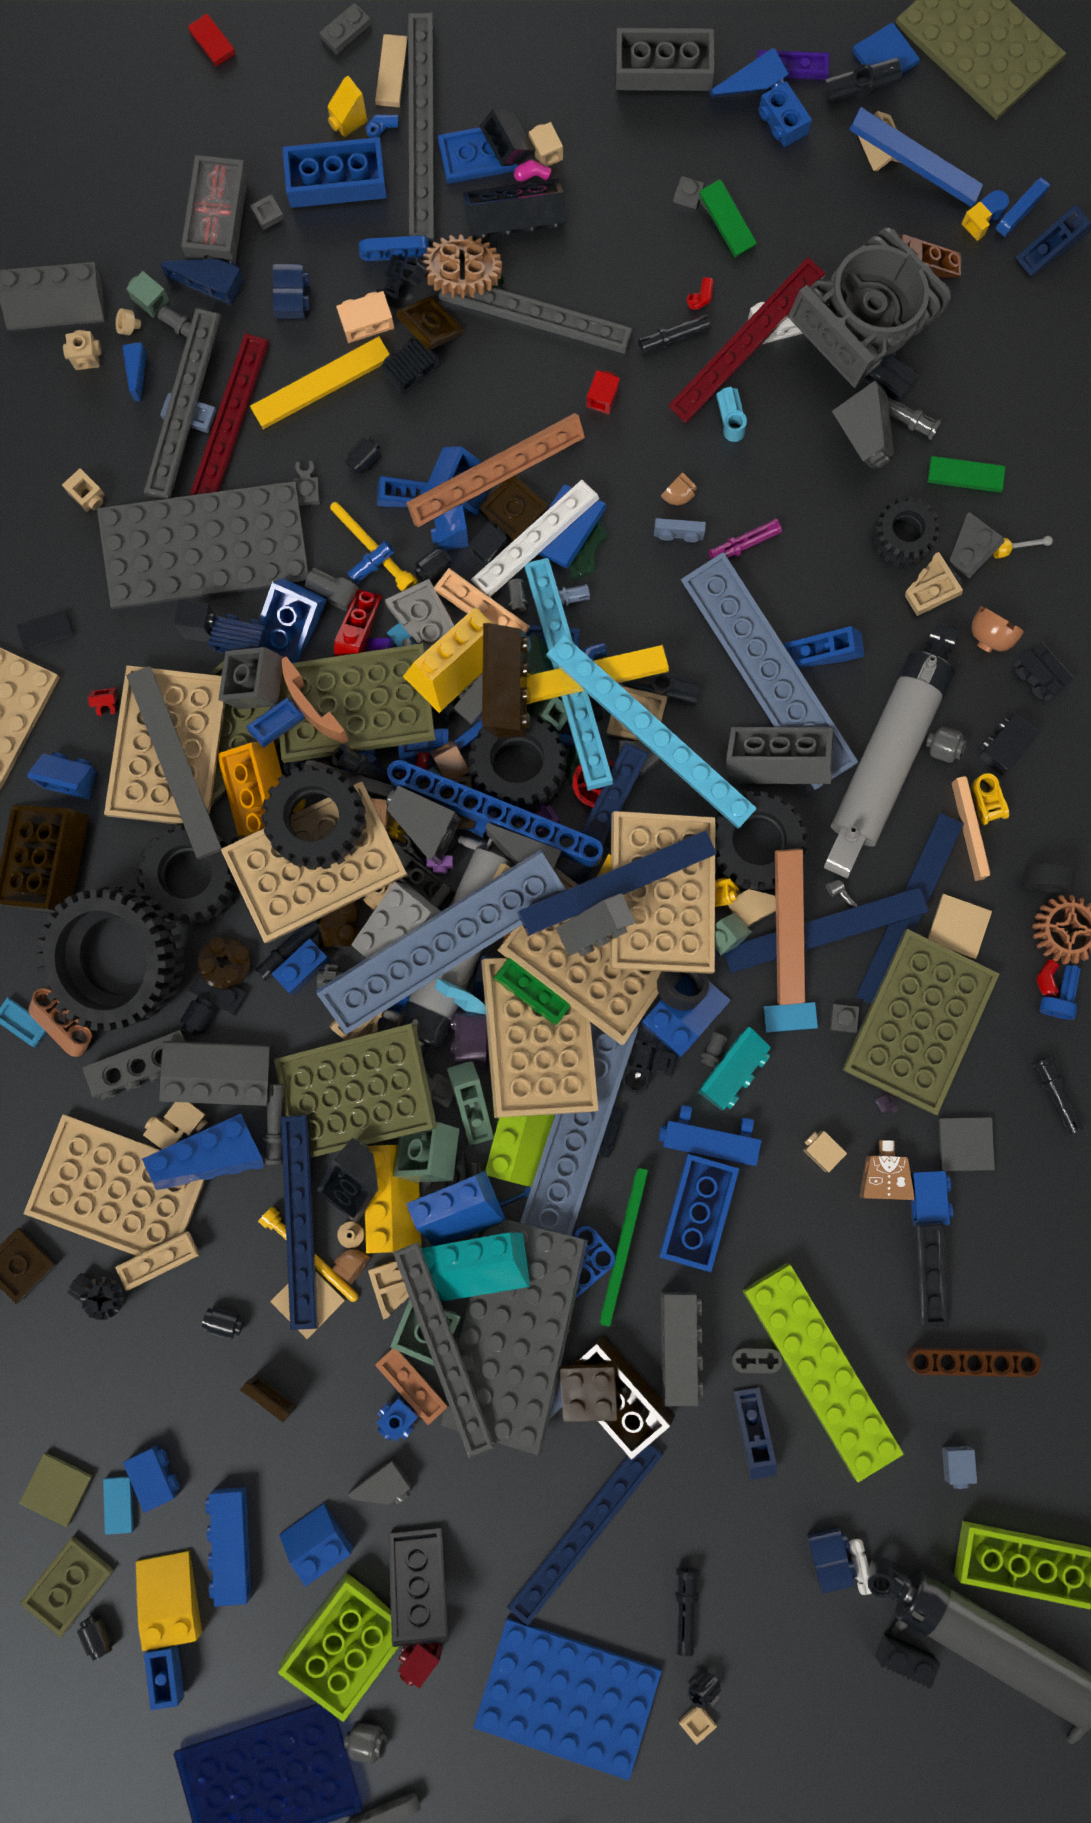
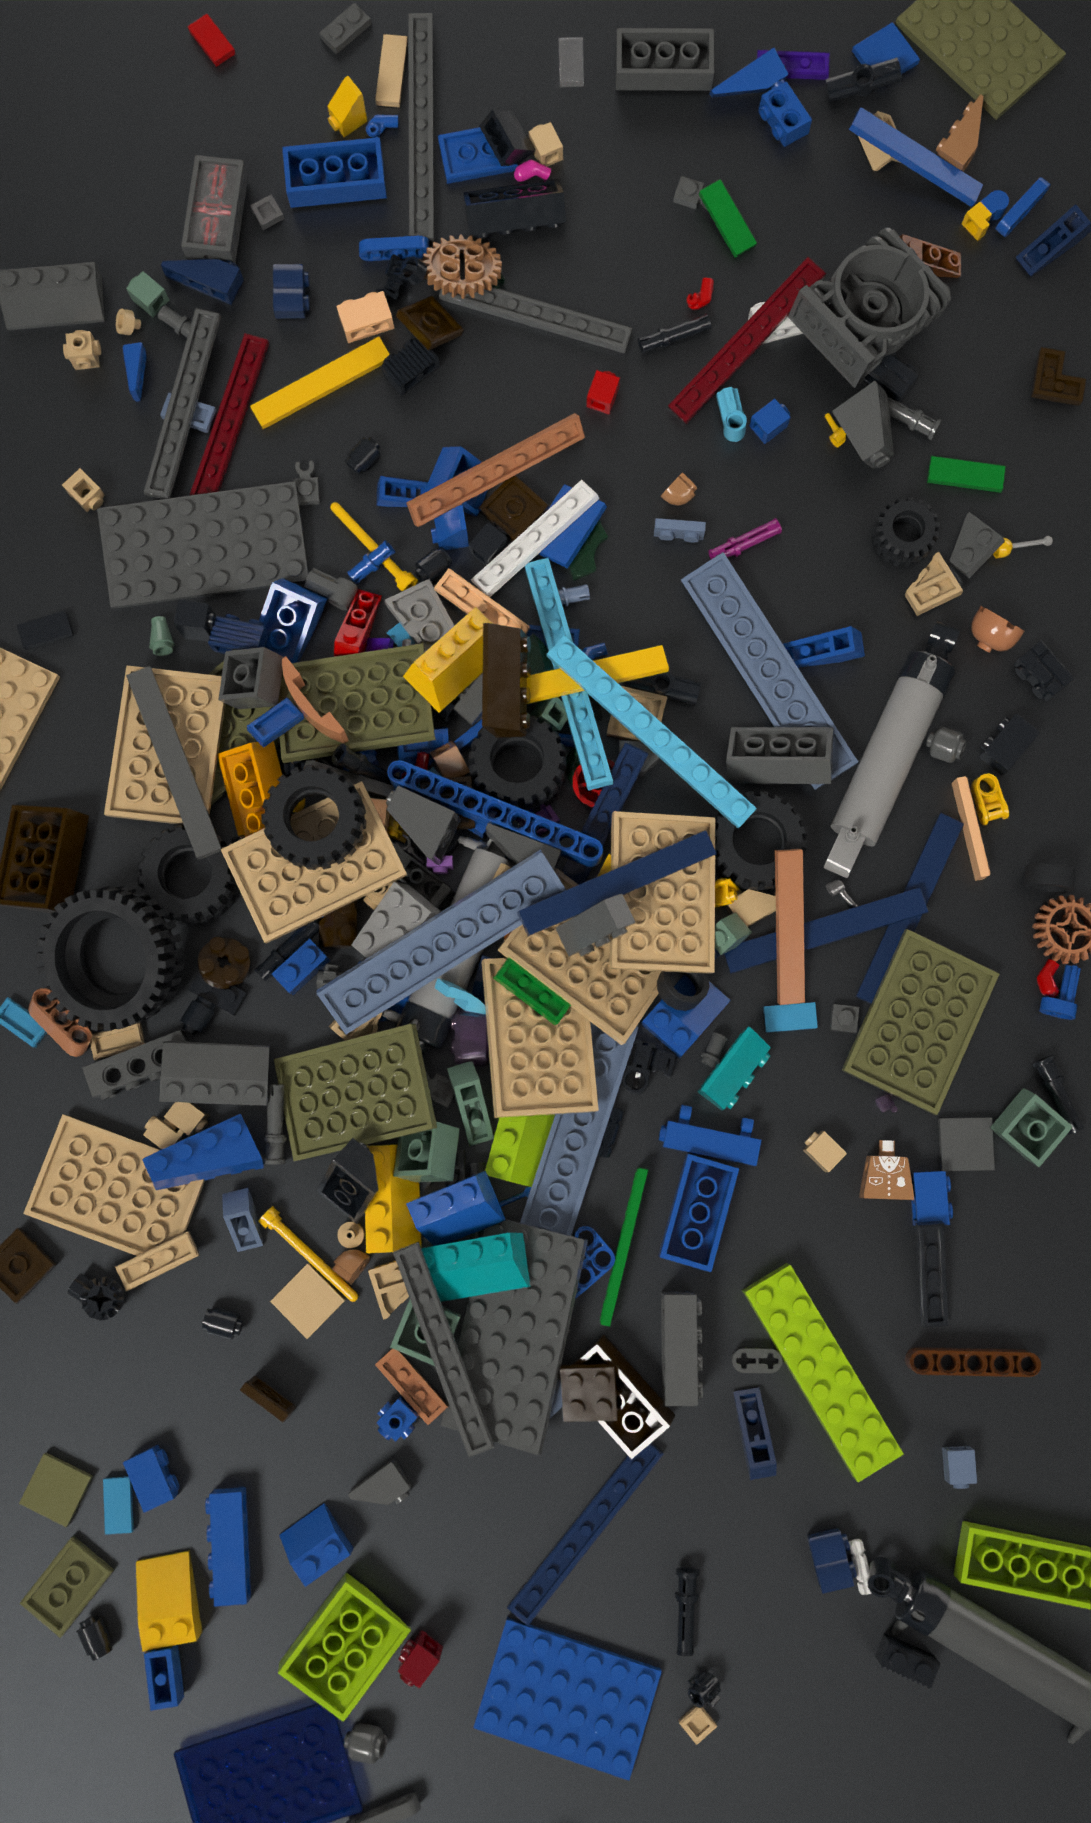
(64, 775): blue slope -> none
(103, 697): red tile -> none
(113, 1042): none -> tan tile
(160, 639): none -> sand green cone
(242, 1219): none -> sand blue slope
(299, 1222): dark blue tile -> none
(417, 1587): black tile -> none
(517, 594): dark grey pin -> none
(571, 62): none -> clear tile
(770, 421): none -> blue brick
(838, 437): none -> yellow hand
(959, 926): tan tile -> none
(964, 137): none -> medium nougat slope
(1031, 1127): none -> sand green brick
(1051, 384): none -> dark brown plate

